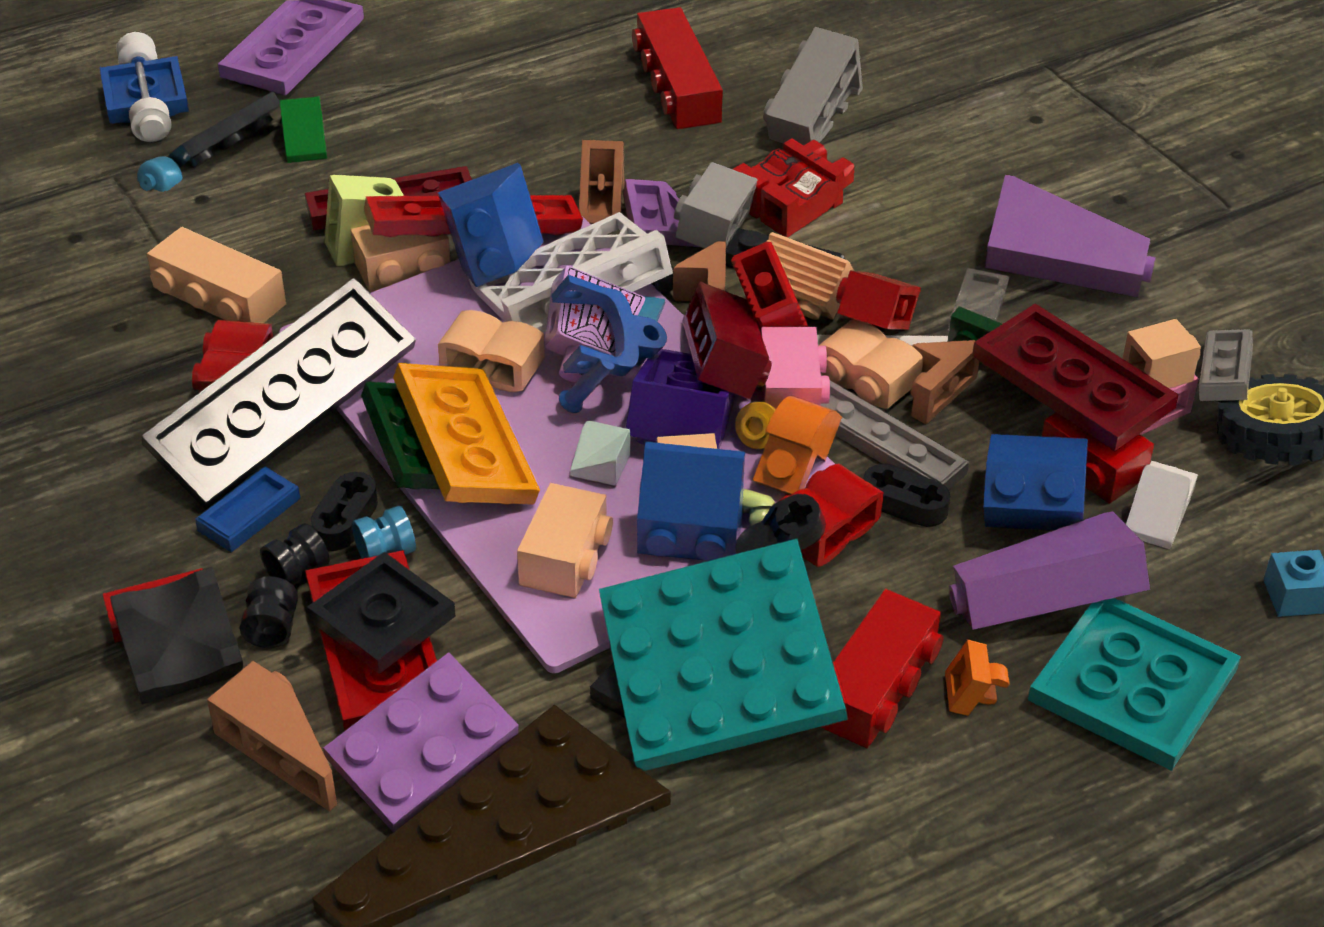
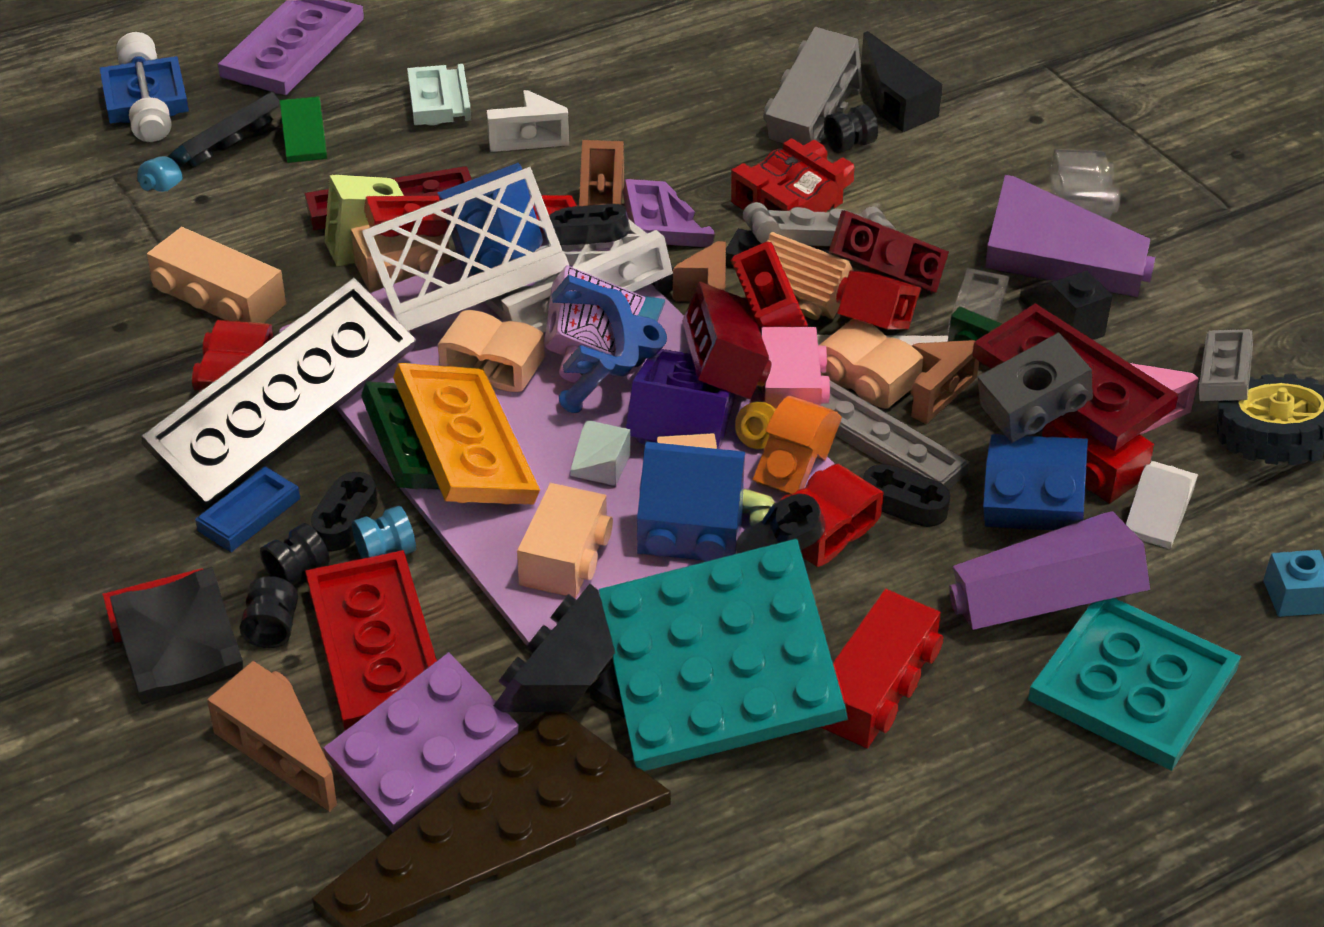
(381, 612): black plate -> none
(438, 94): none -> light aqua plate
(483, 285): none -> white fence
(535, 125): none -> white slope
(561, 660): none -> black slope
(590, 224): none -> black beam
(678, 68): red brick -> none
(714, 206): light grey brick -> none
(801, 223): none -> light grey plate
(852, 128): none -> black wheel
(887, 252): none -> dark red slope
(898, 87): none -> black slope
(973, 678): orange tile -> none
(1035, 387): none -> dark grey brick
(1075, 300): none -> black slope
(1085, 180): none -> clear brick
(1164, 352): light nougat brick -> none

